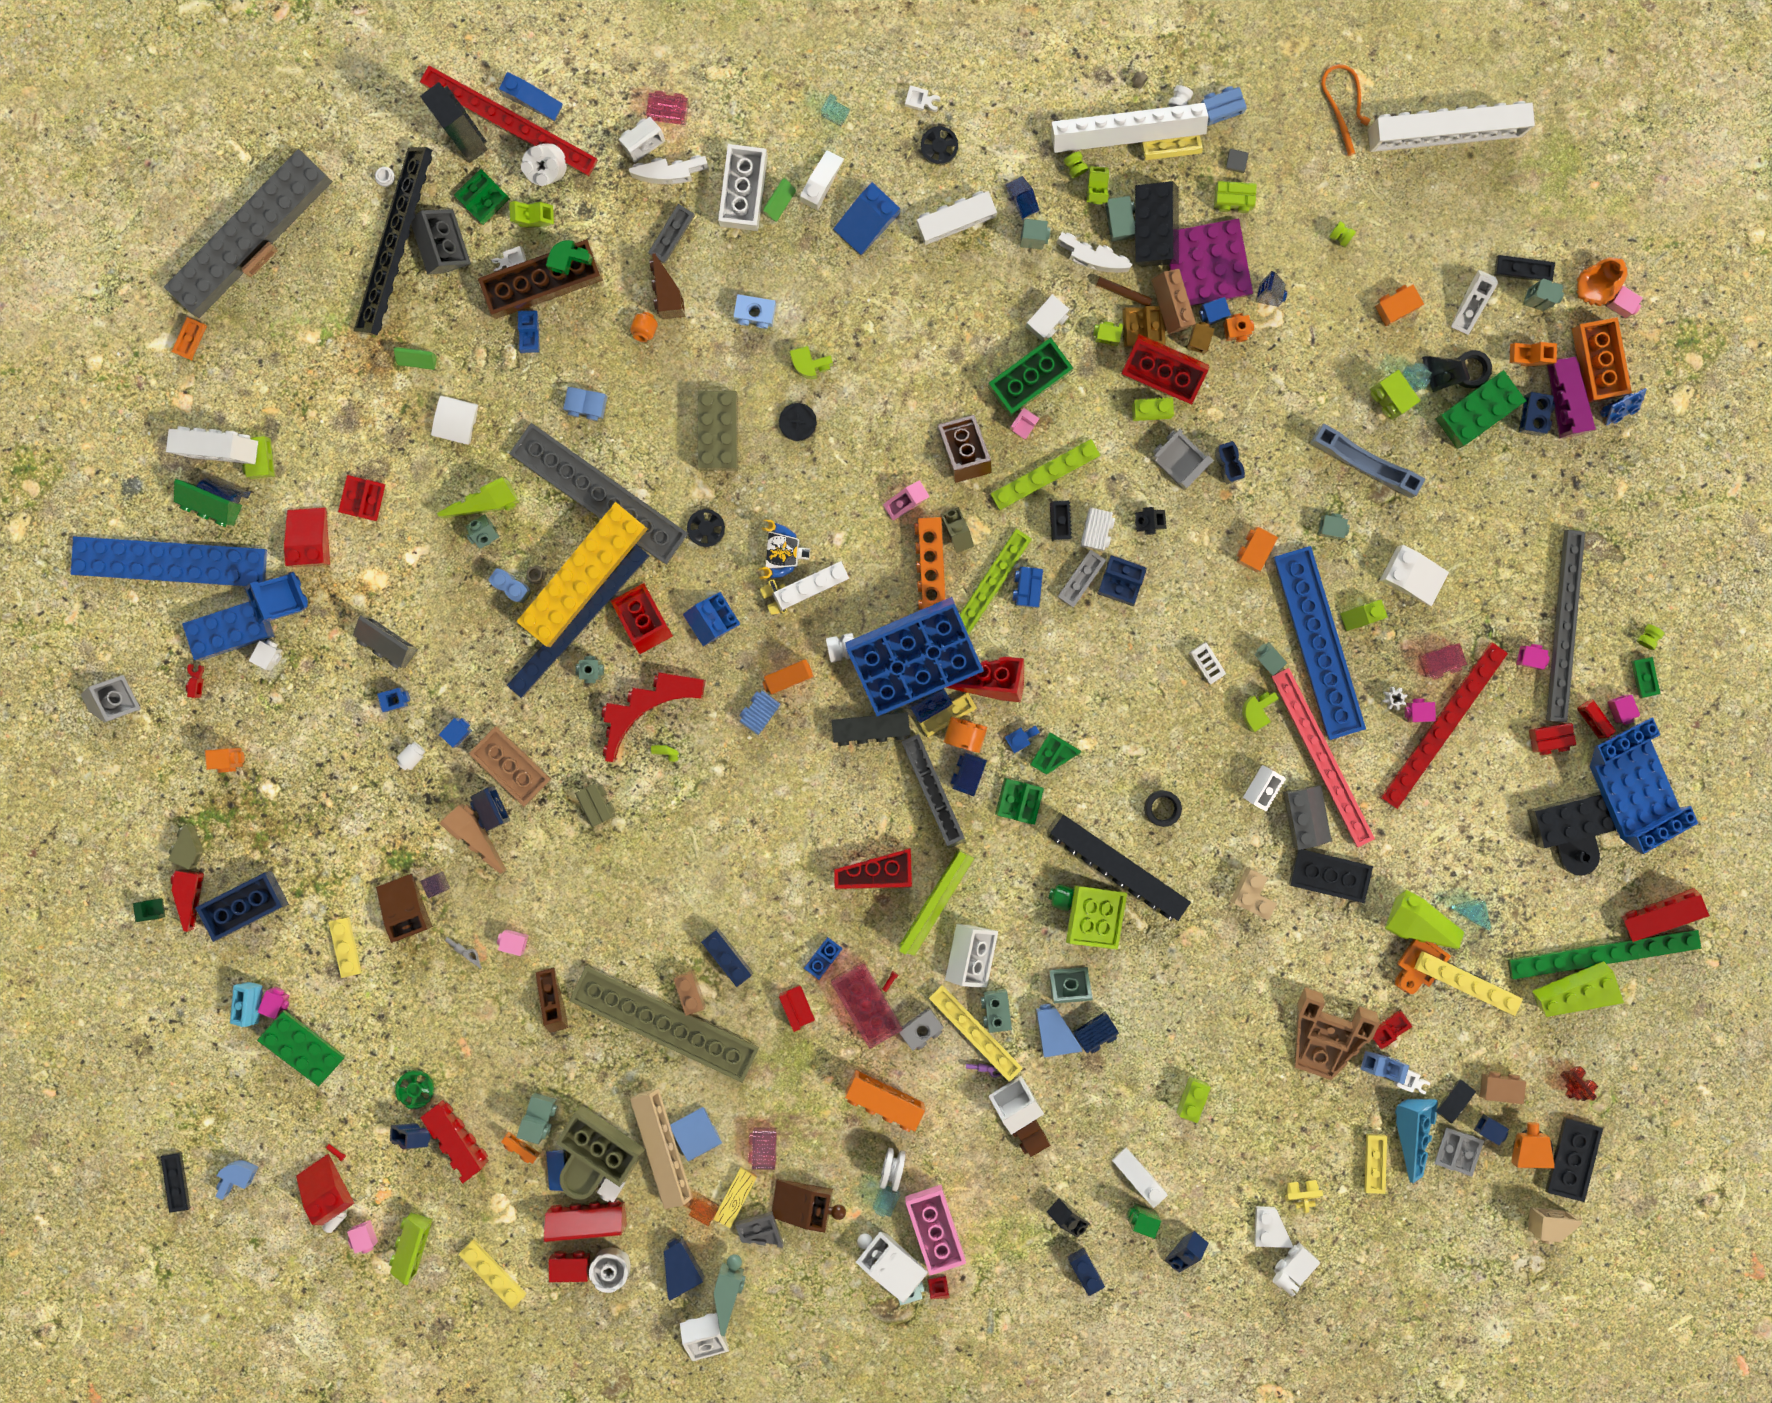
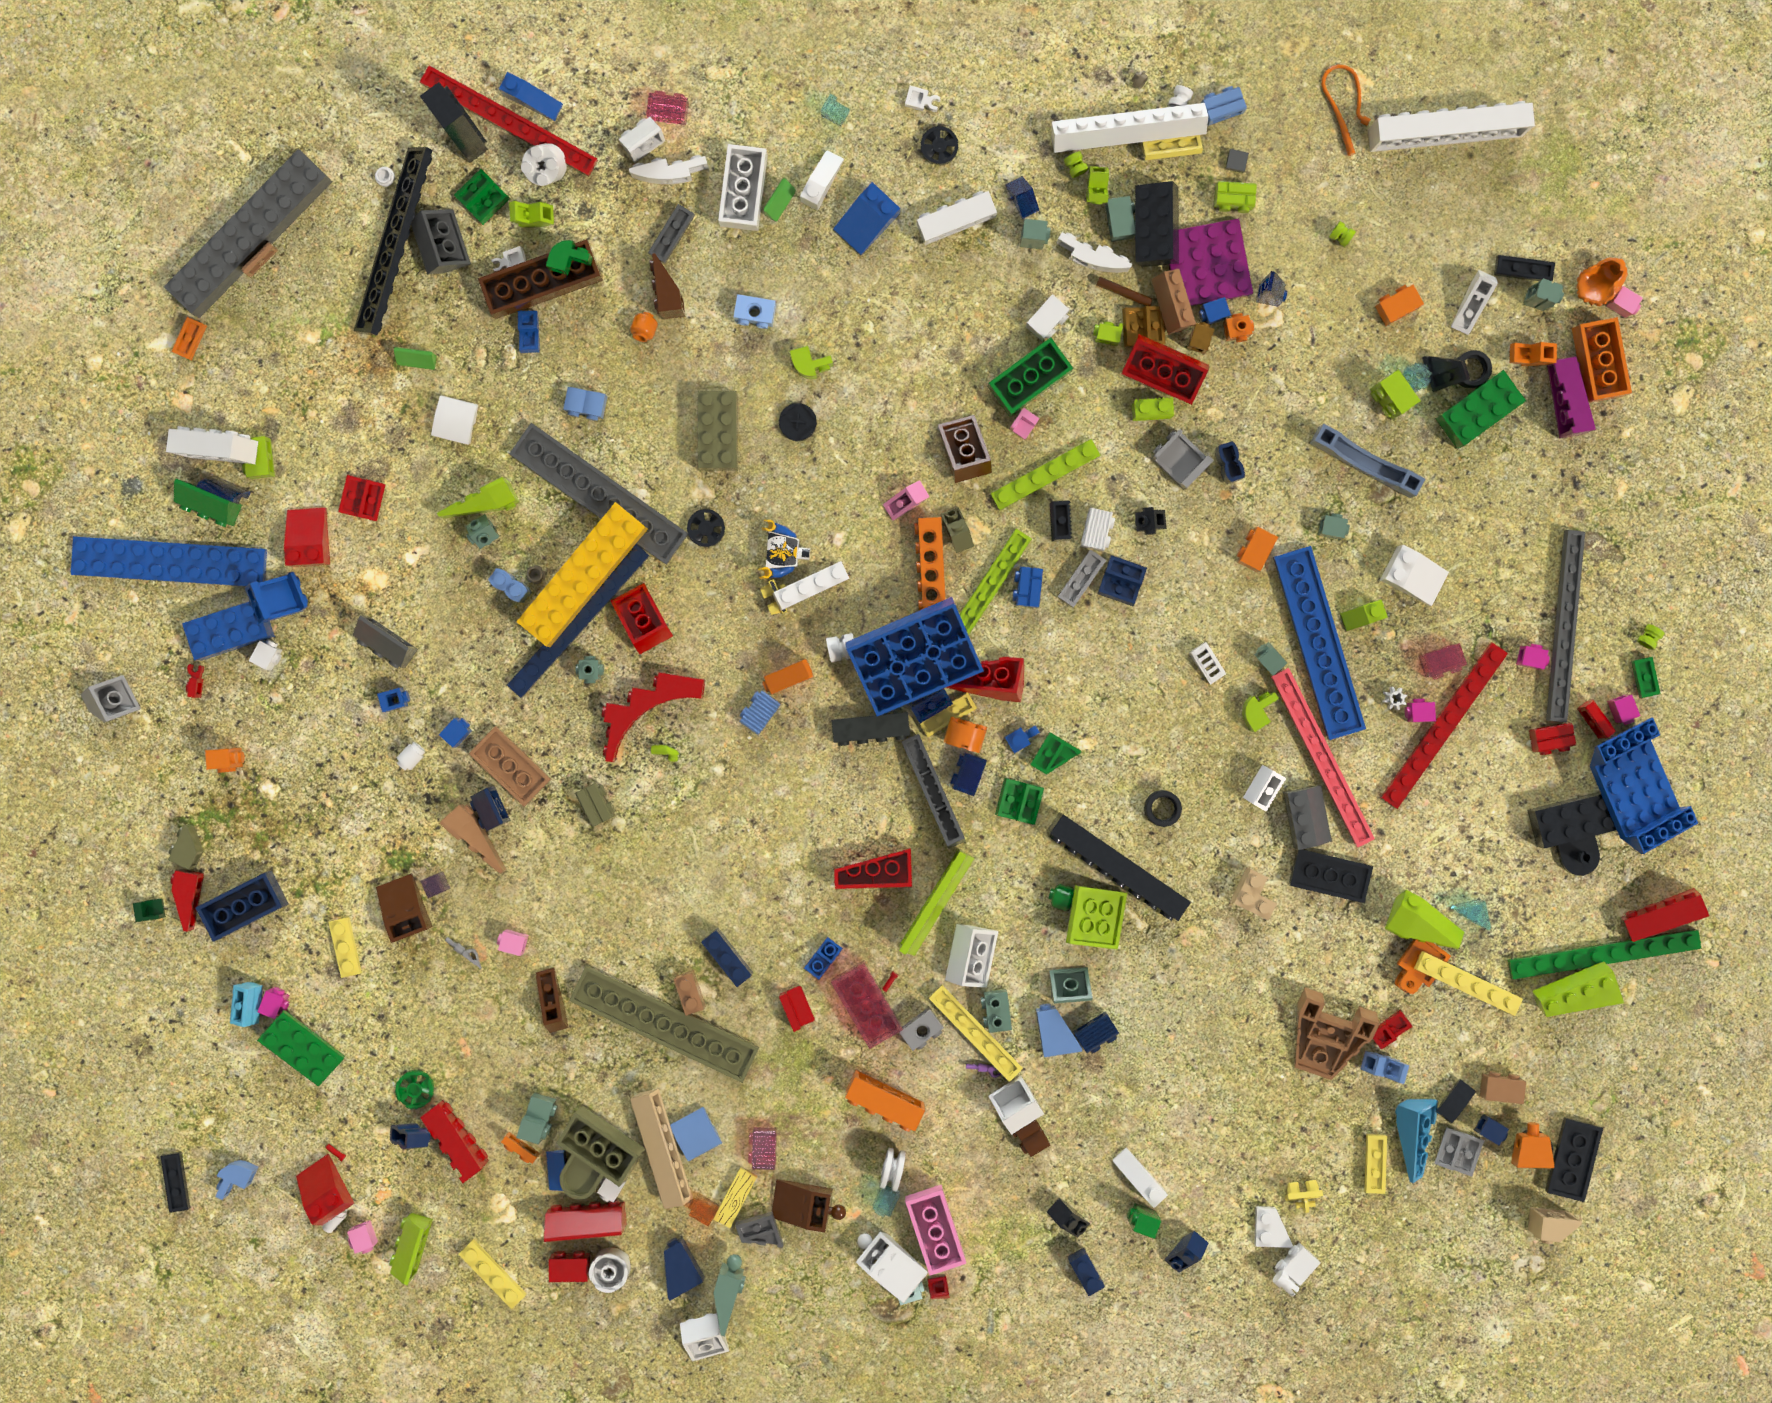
(711, 619): blue slope -> none
(1193, 1099): lime brick -> none
(1412, 1081): white plate -> none
(1531, 411): dark blue brick -> none
(1576, 1085): clear red hips -> none
(1626, 405): blue hinge -> none

